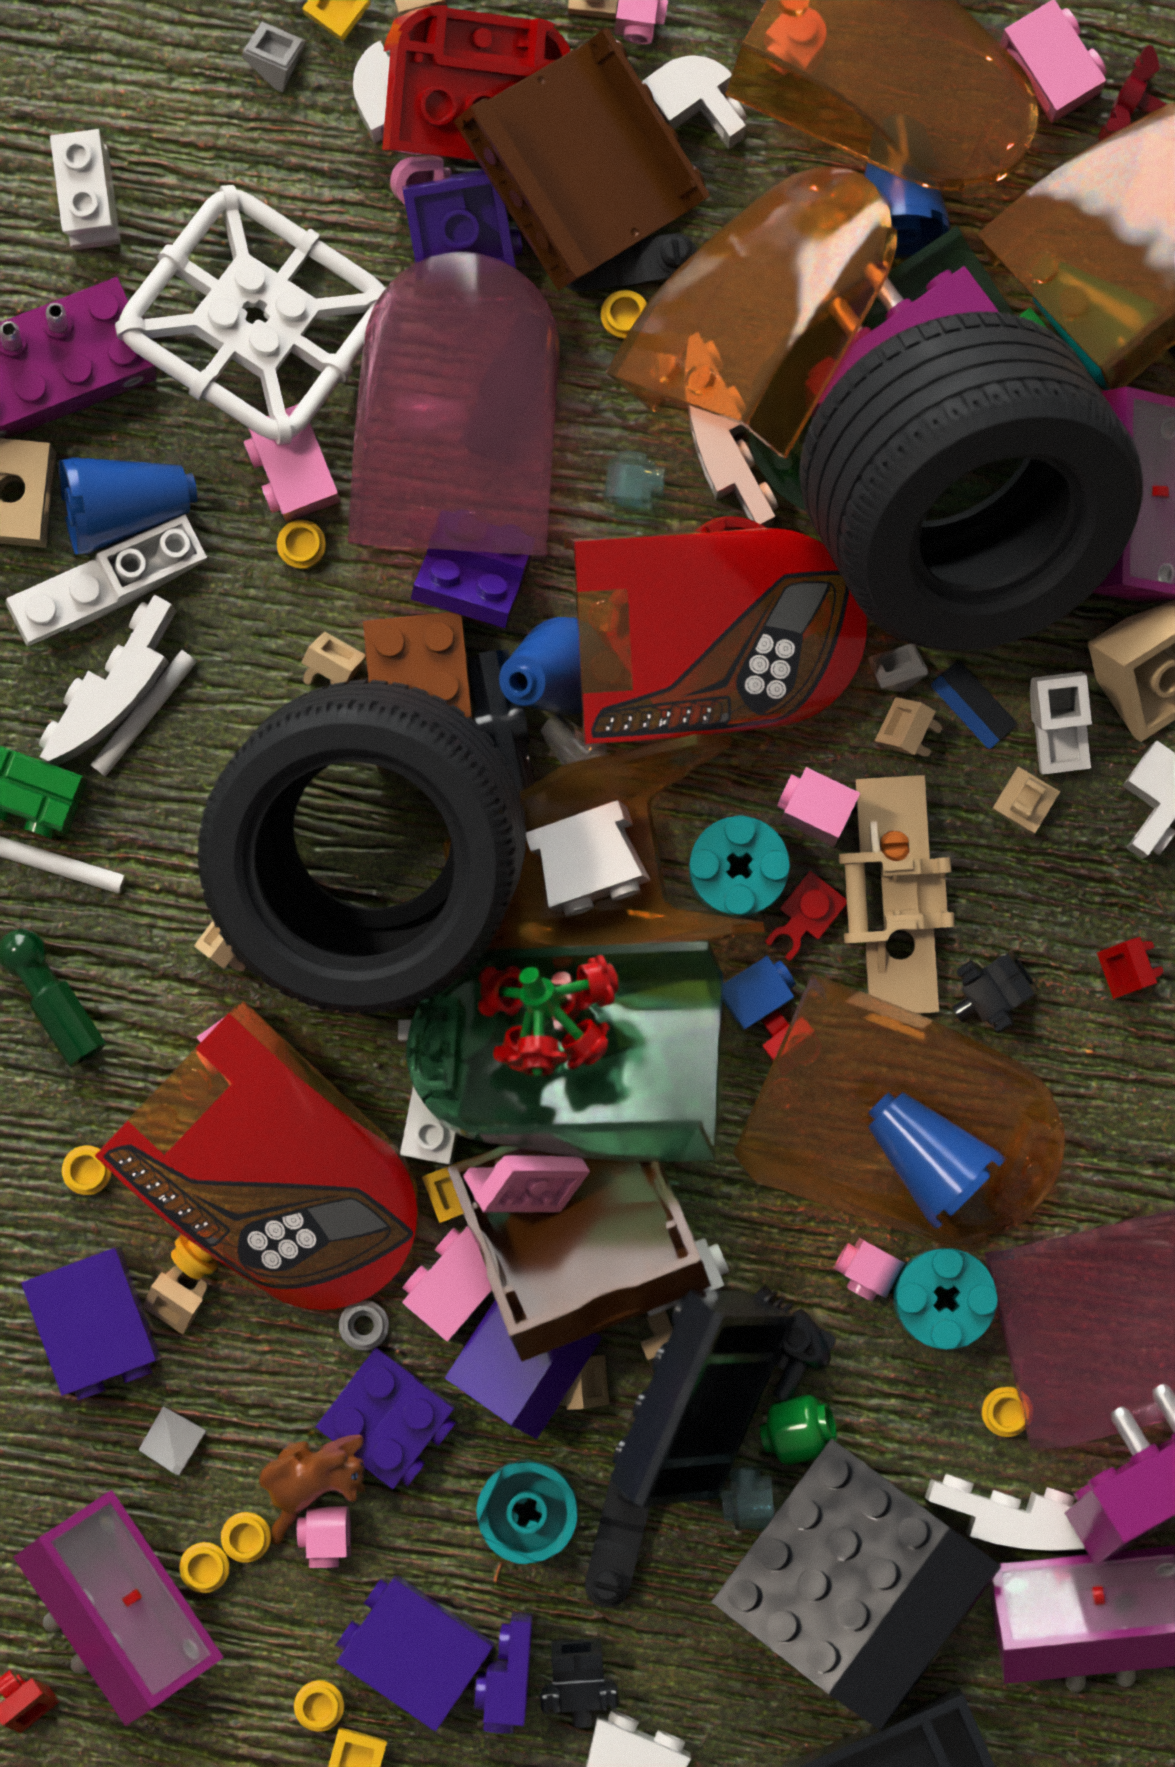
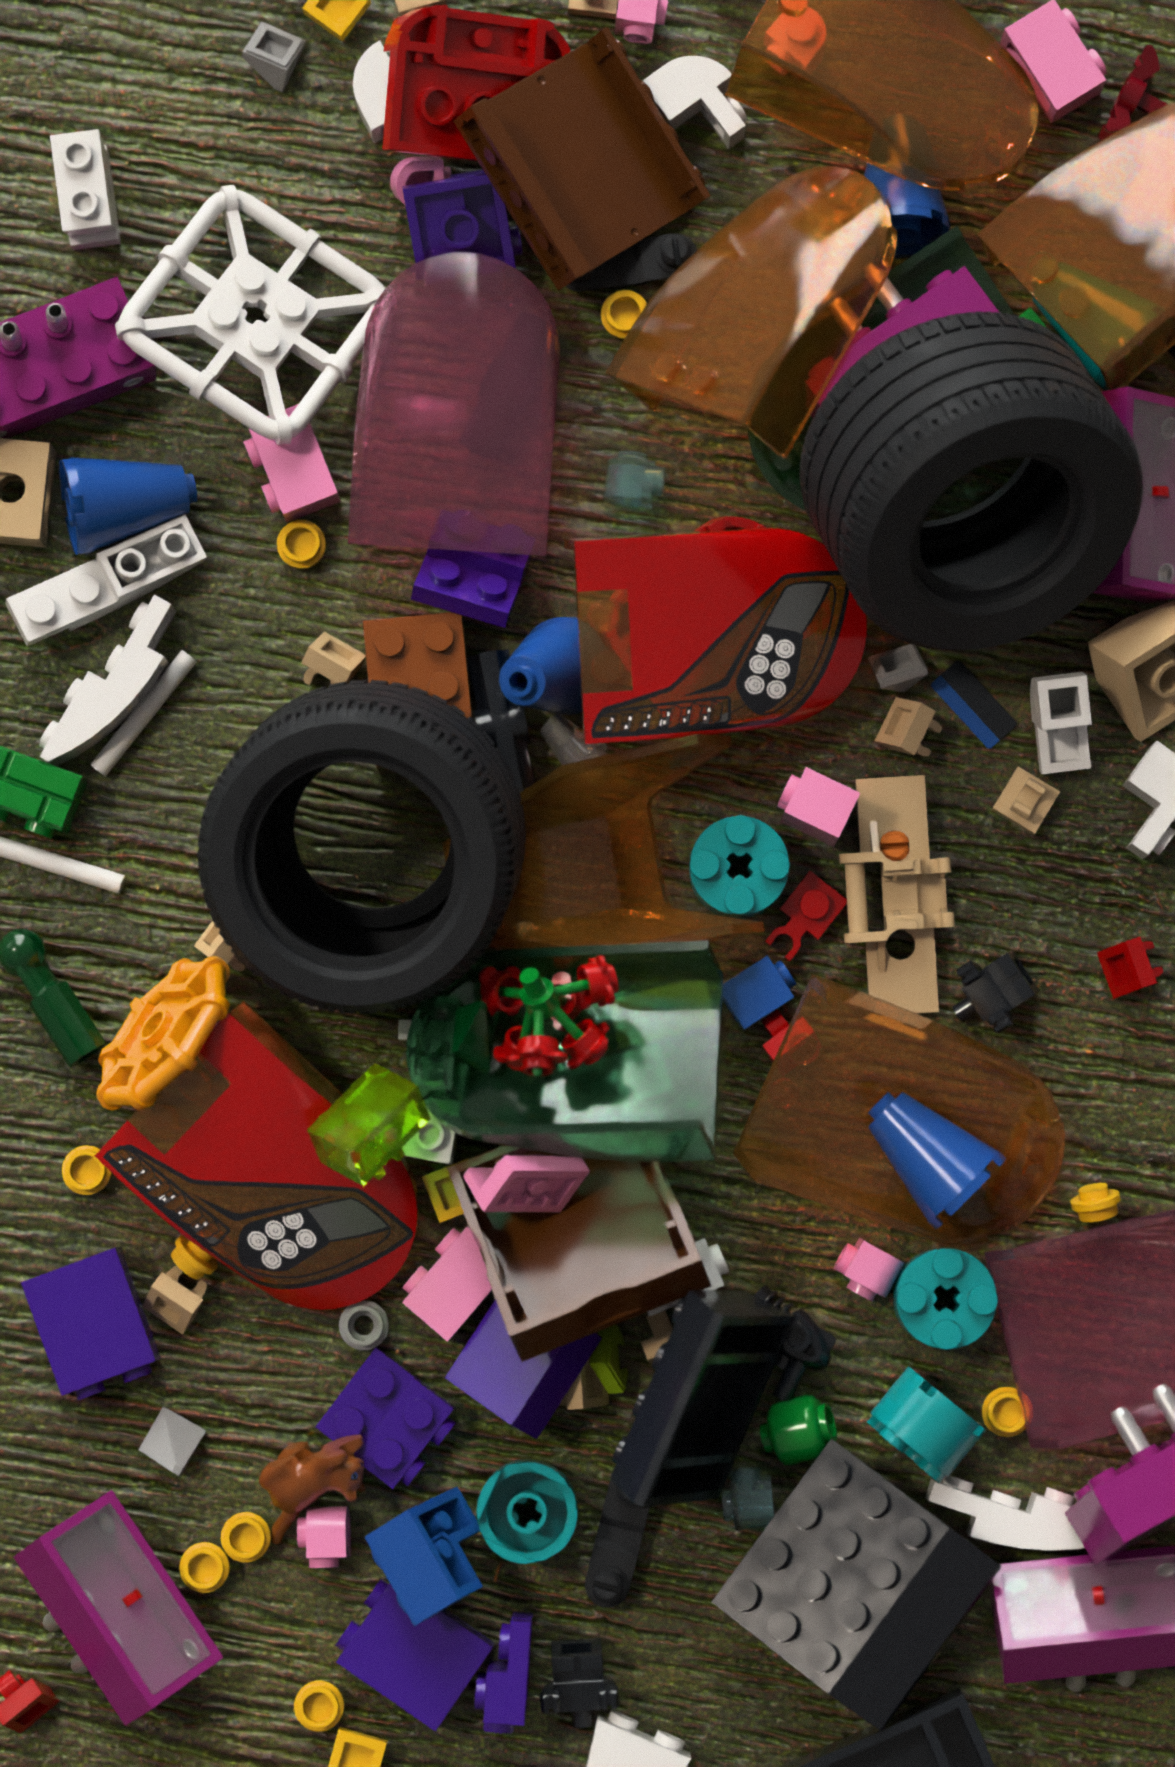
(163, 1033): none -> light orange plate
(369, 1125): none -> clear neon green brick
(424, 1555): none -> blue brick
(474, 1035): none -> dark green slope
(588, 858): white hips -> none
(606, 1360): none -> lime tile
(729, 463): slope -> none
(925, 1425): none -> teal brick
(1096, 1202): none -> yellow plate

